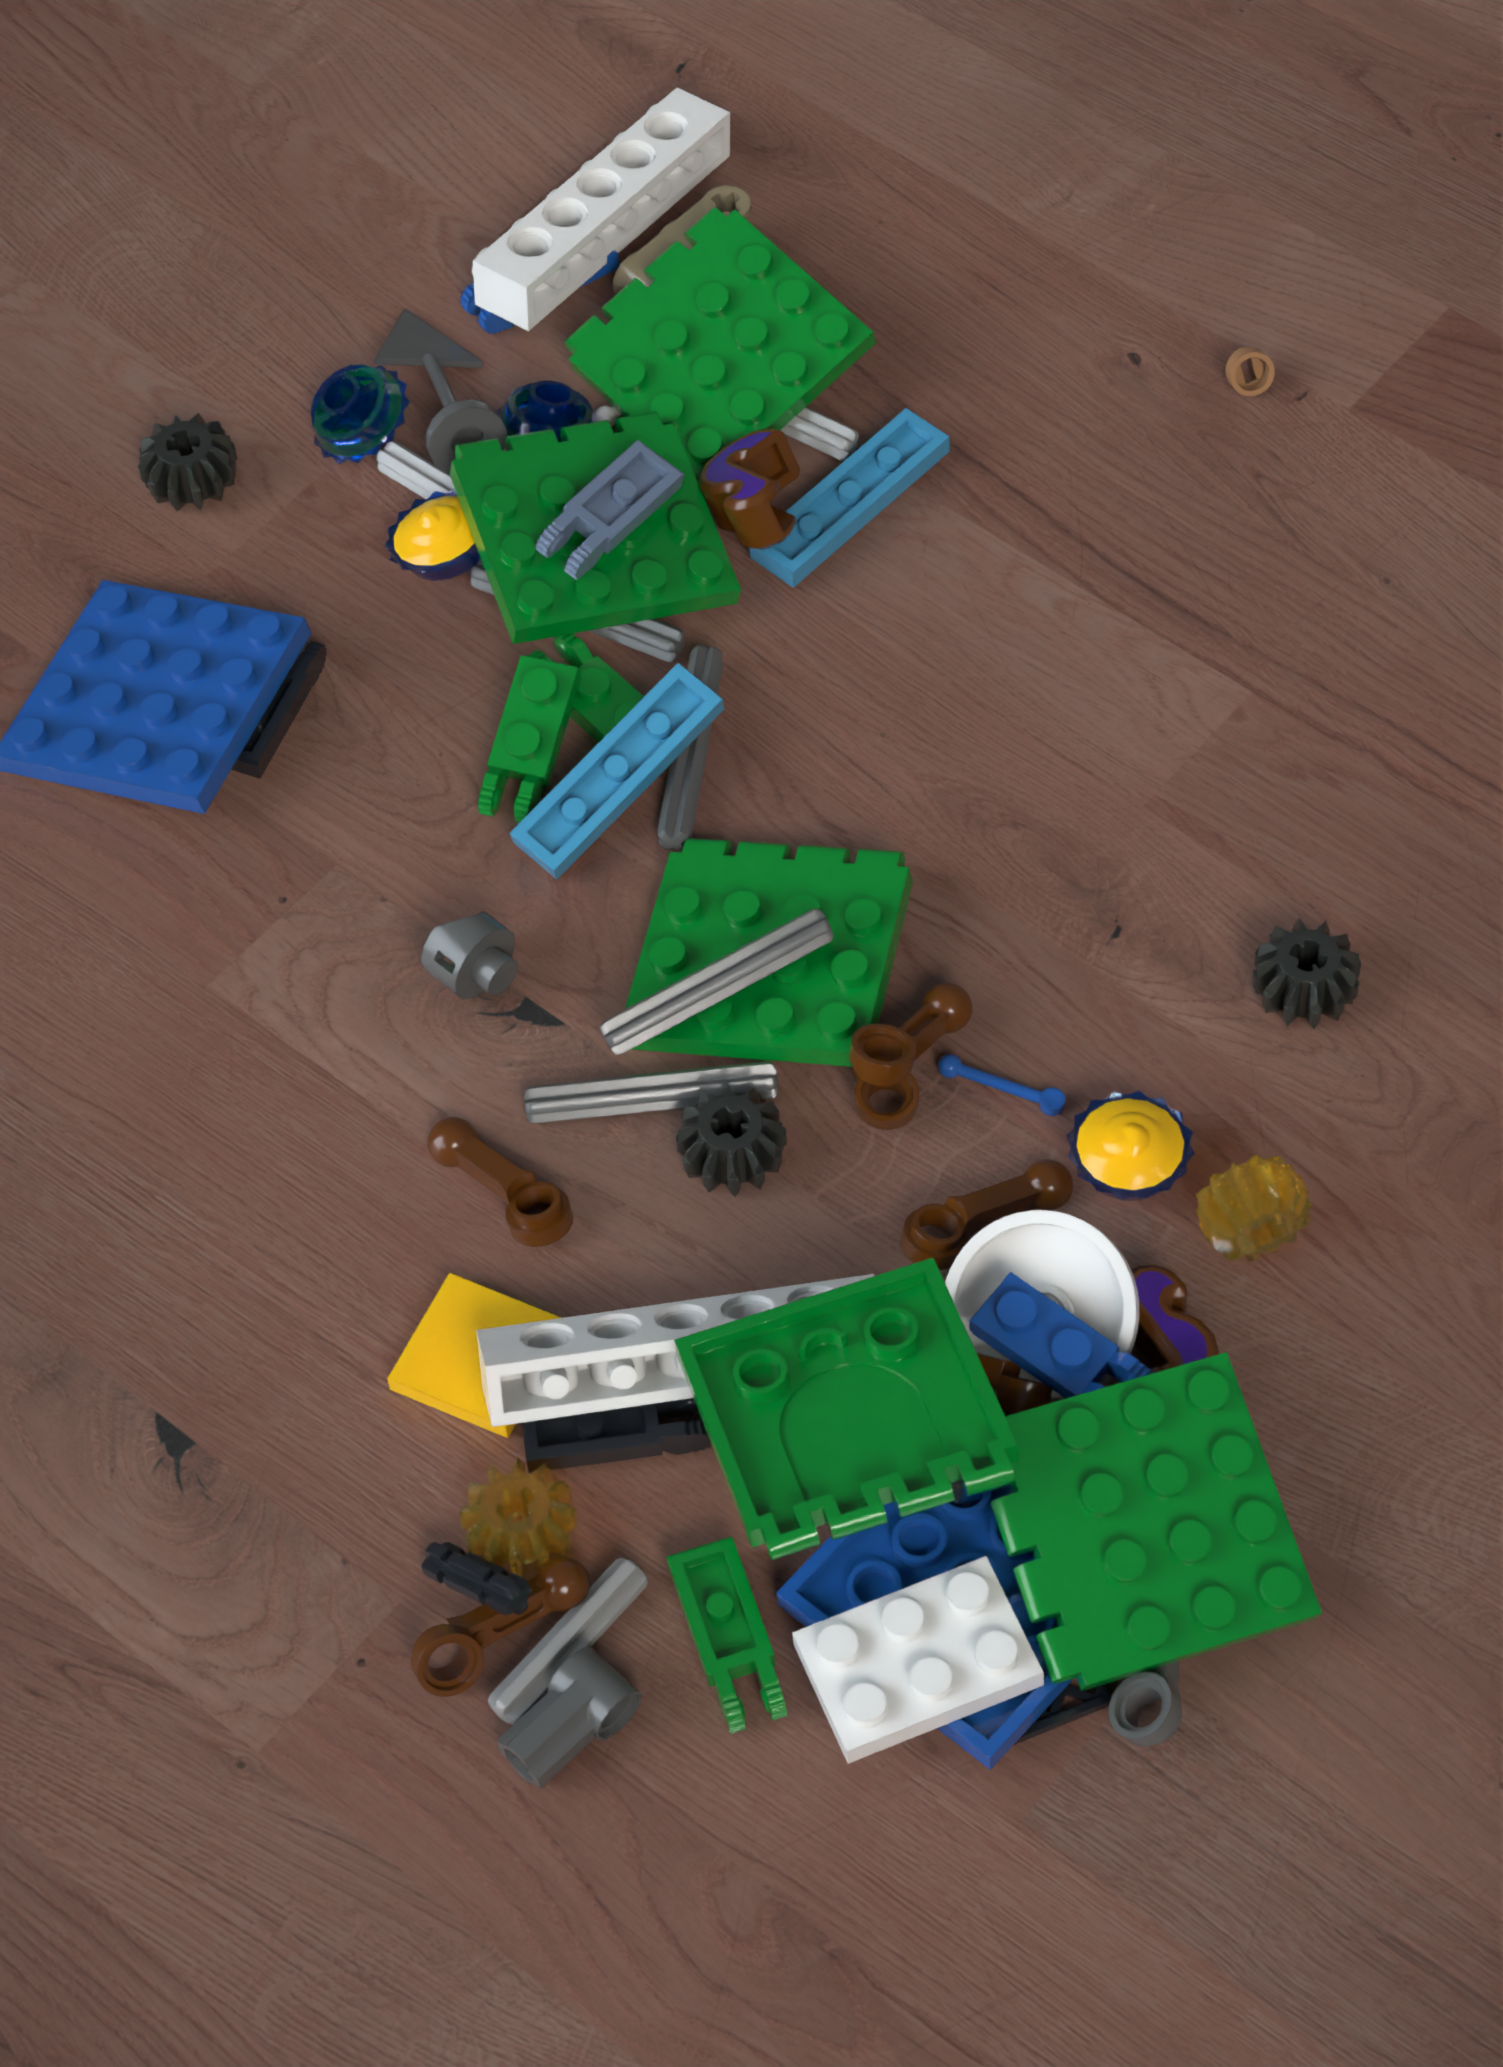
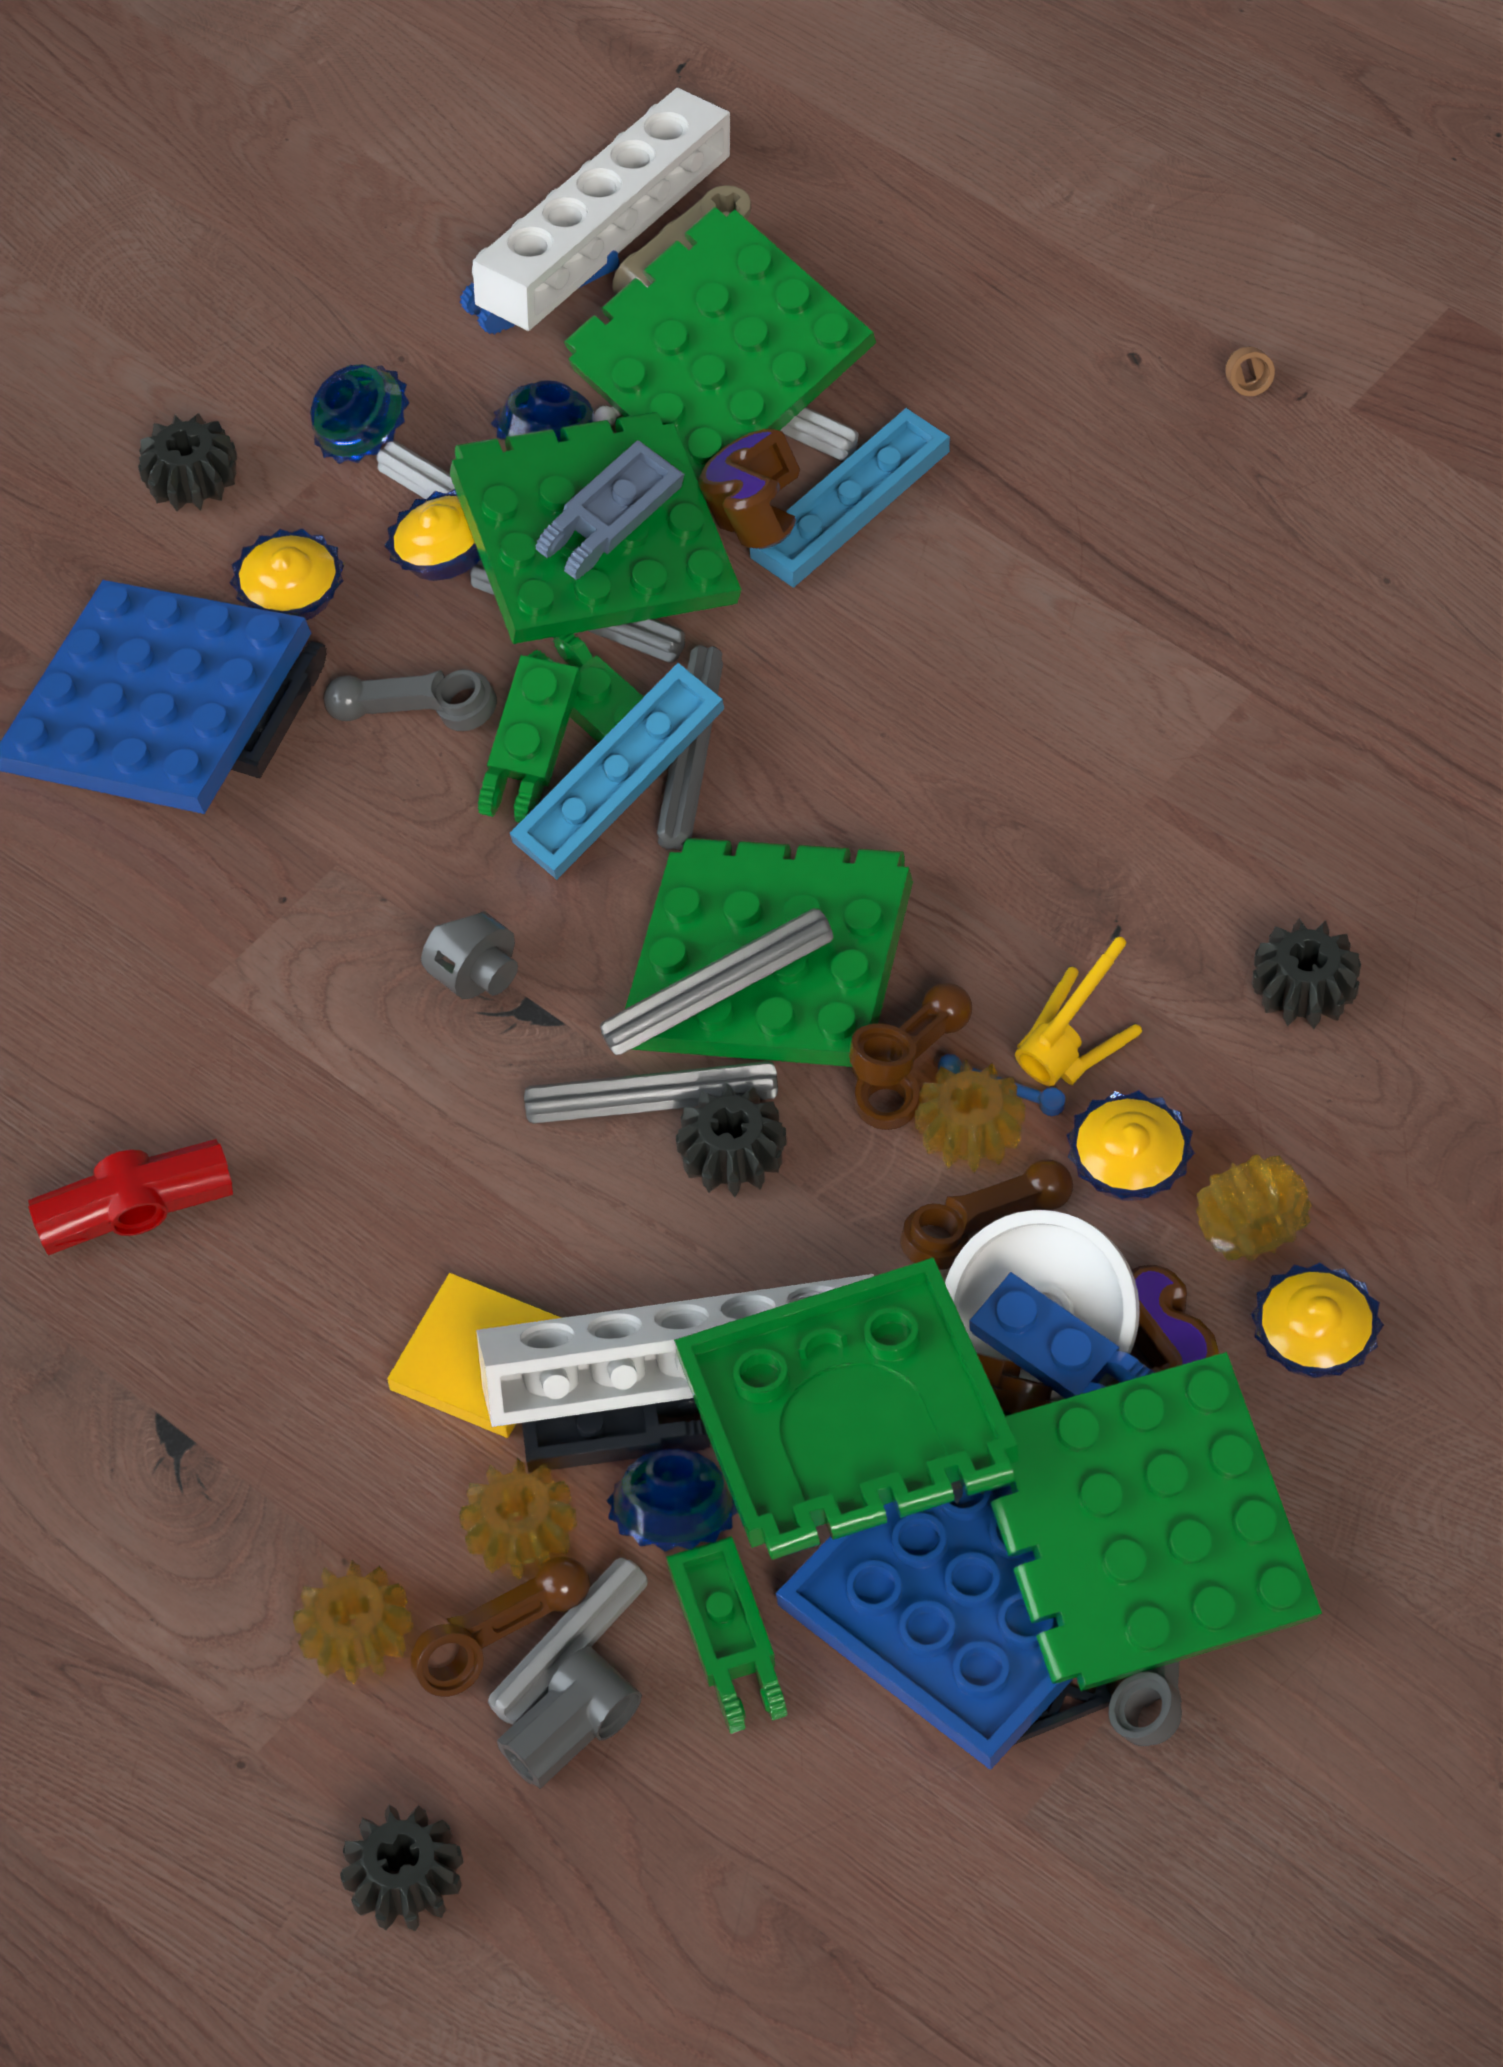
(130, 1194): none -> red piece
(288, 573): none -> yellow piece
(328, 1616): none -> clear yellow gear
(351, 698): none -> dark grey piece
(415, 1886): none -> pearl dark grey gear
(456, 1144): reddish brown piece -> none
(458, 422): dark grey piece -> none
(476, 1578): black axle -> none
(672, 1500): none -> clear blue piece
(917, 1659): white plate -> none
(970, 1115): none -> clear yellow gear
(1053, 1045): none -> yellow plant
(1317, 1321): none -> yellow piece

